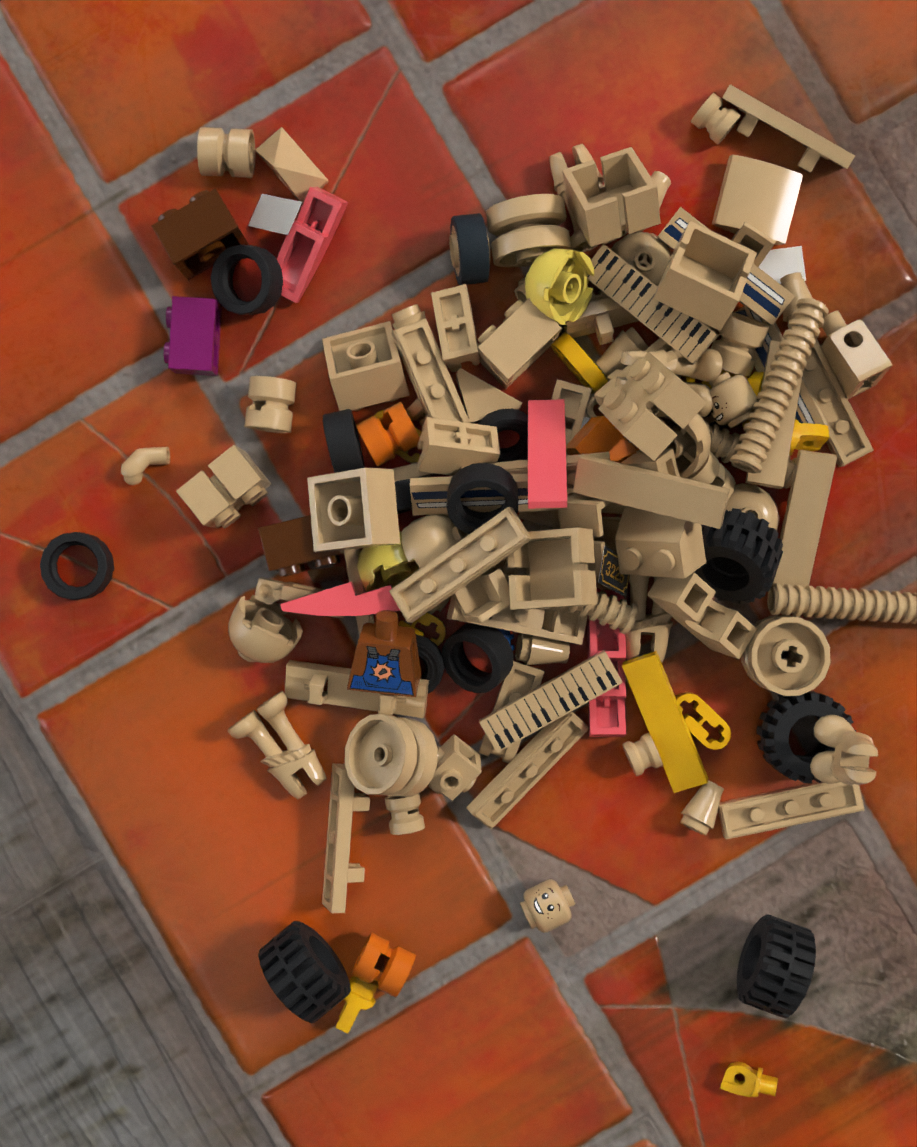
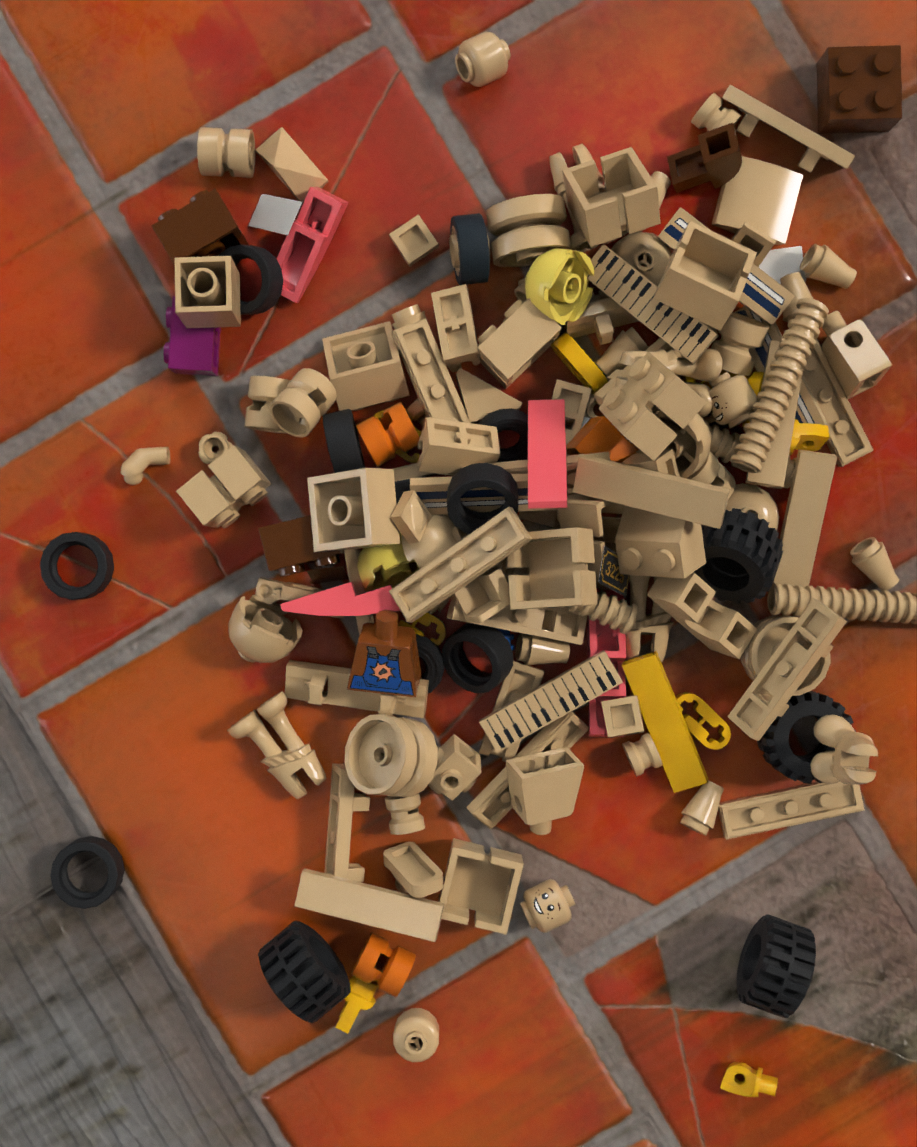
(67, 891): none -> black tyre
(207, 292): none -> tan head
(208, 442): none -> tan plate
(303, 402): none -> tan wheel
(369, 905): none -> tan tile
(411, 516): none -> tan tile
(413, 870): none -> tan piece
(414, 240): none -> tan plate
(416, 1035): none -> tan head
(480, 884): none -> tan piece
(482, 59): none -> tan head
(544, 787): none -> tan torso
(622, 716): none -> tan plate
(713, 160): none -> reddish brown brick
(787, 669): none -> tan hinge
(826, 266): none -> tan cone
(859, 89): none -> reddish brown brick
(874, 562): none -> tan cone

